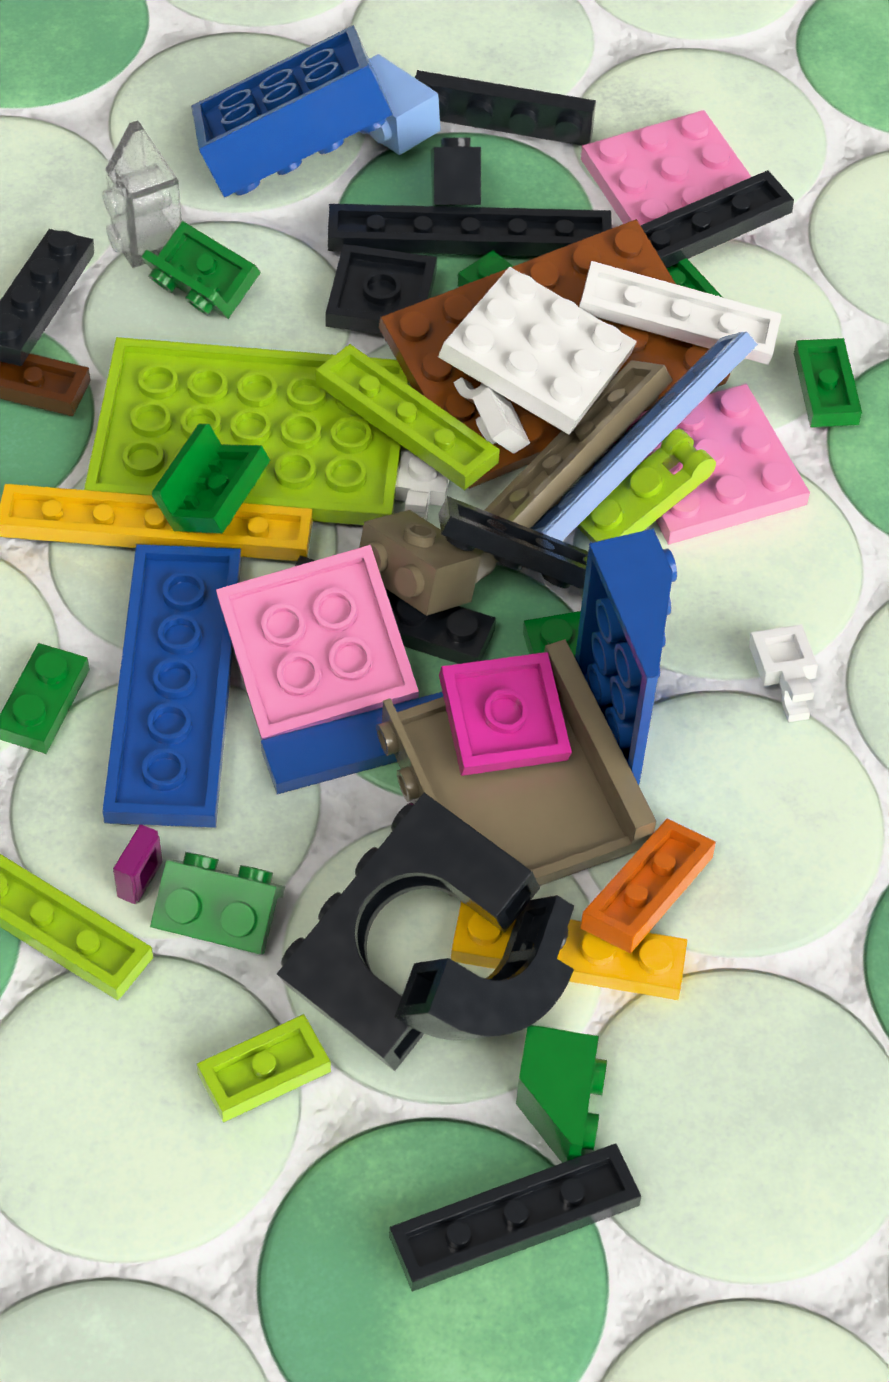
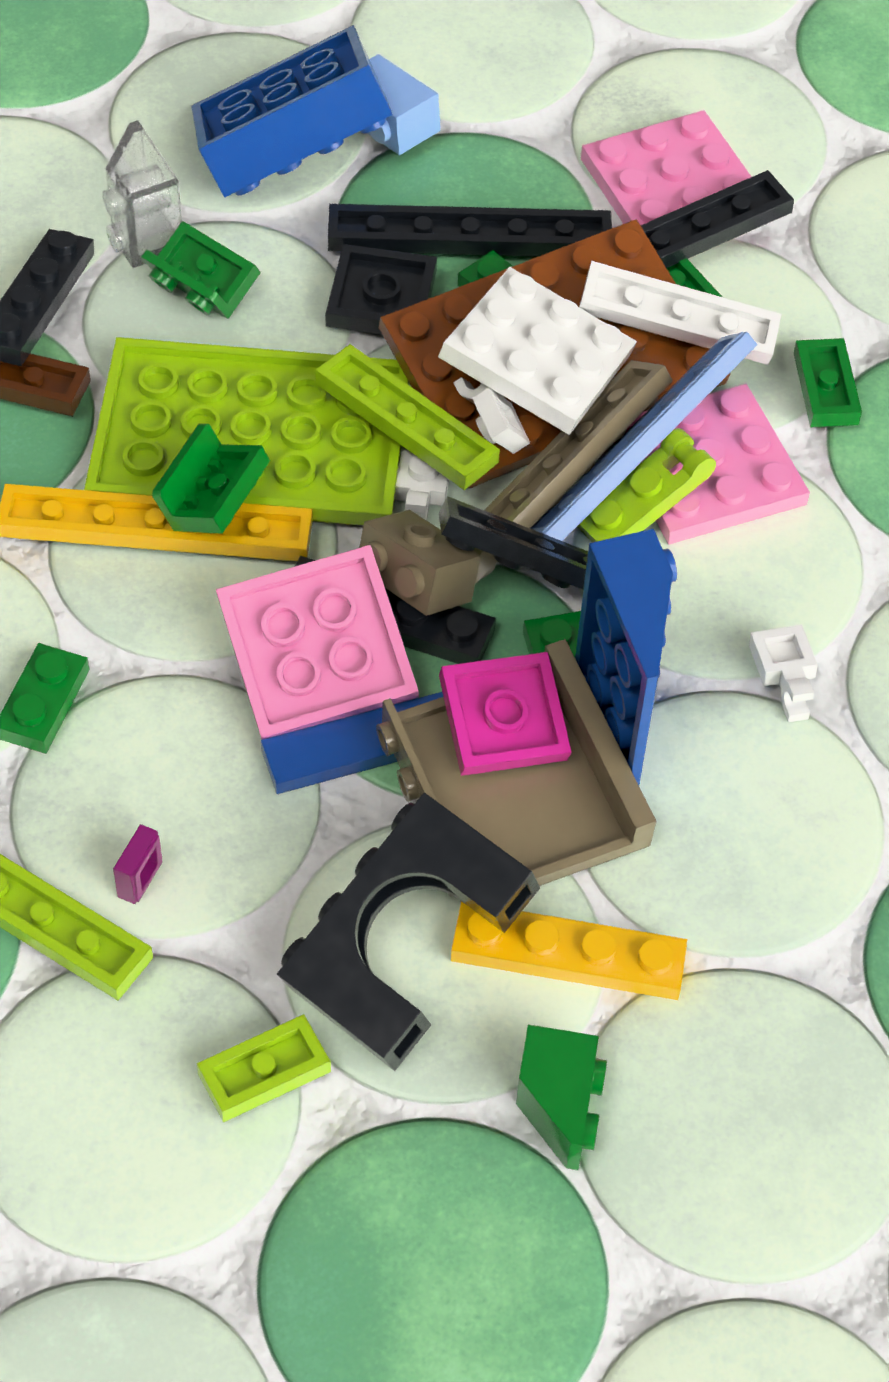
(172, 689): blue plate -> none
(216, 904): green bracket -> none
(456, 172): black slope -> none
(459, 1005): black arch -> none
(512, 109): black plate -> none
(514, 1216): black plate -> none
(647, 885): orange plate -> none

